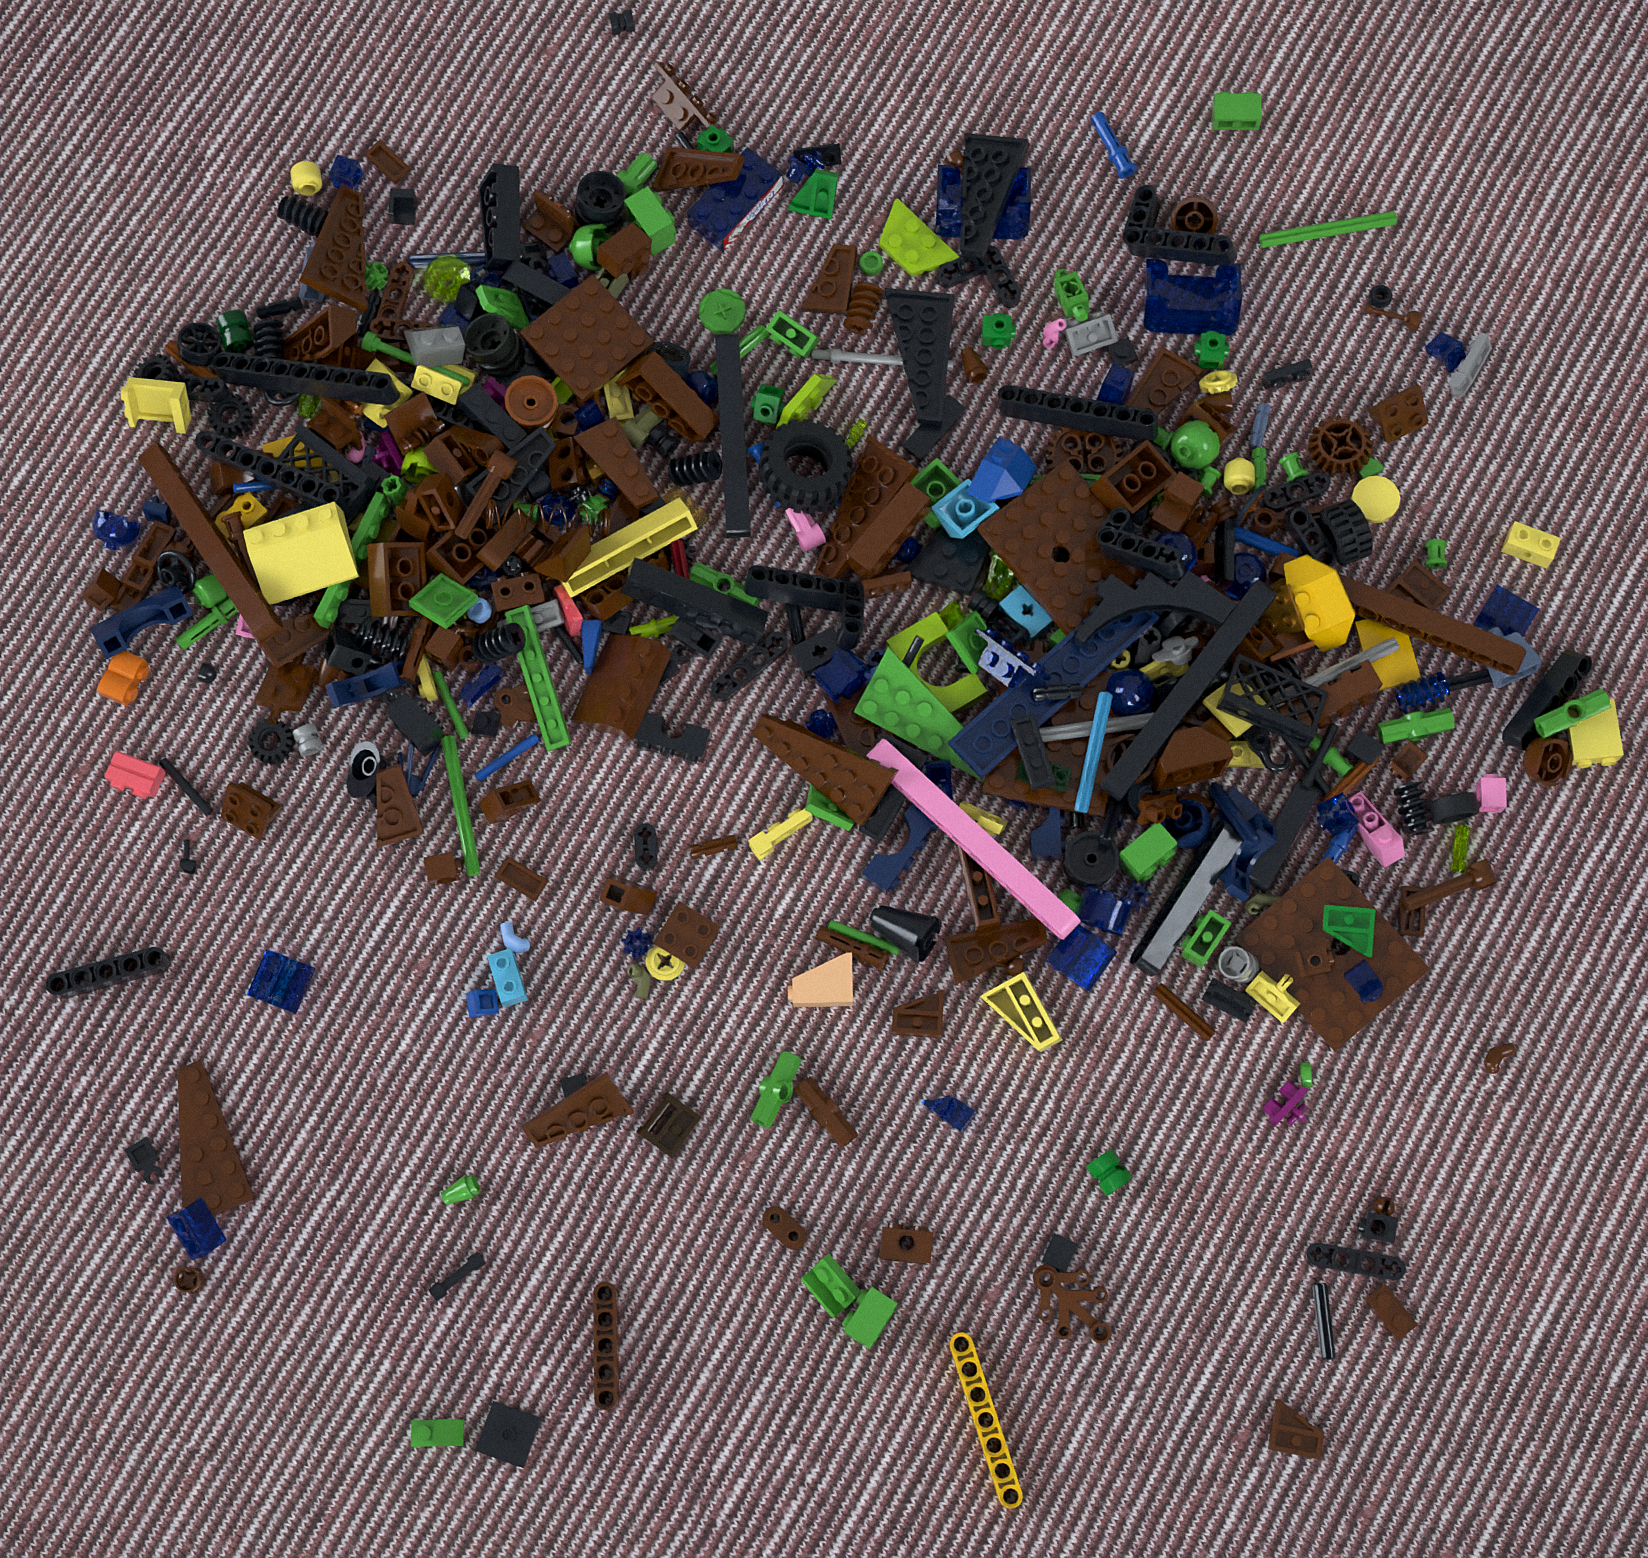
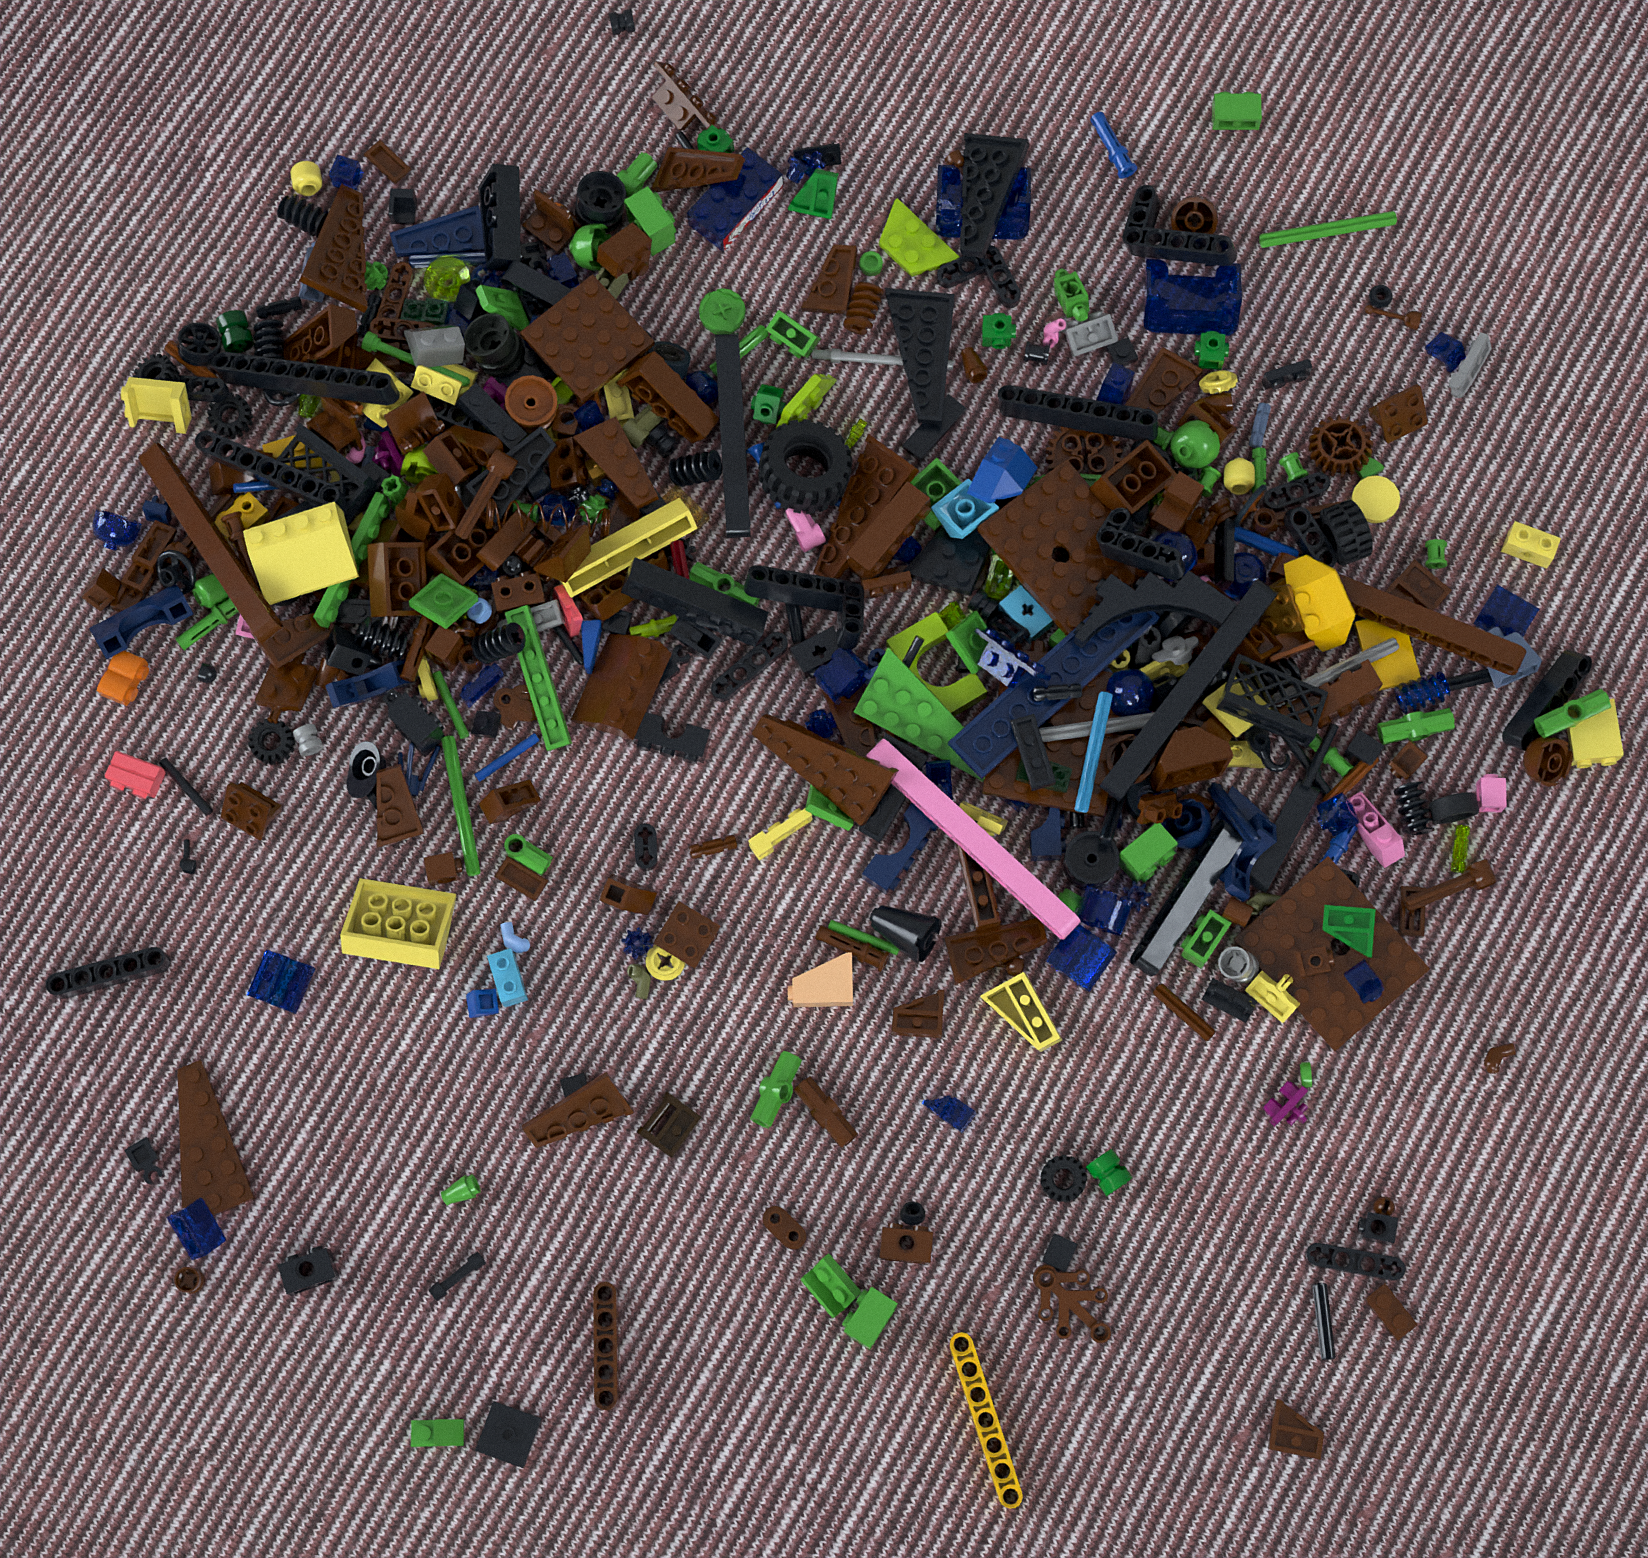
(323, 1273): none -> black brick
(398, 923): none -> light yellow slope
(429, 311): none -> clear green slope
(445, 234): none -> dark blue wing
(529, 855): none -> bright green piece
(912, 1213): none -> black plate
(1036, 353): none -> black bush
(1070, 1164): none -> black tyre
(1237, 912): none -> reddish brown piece

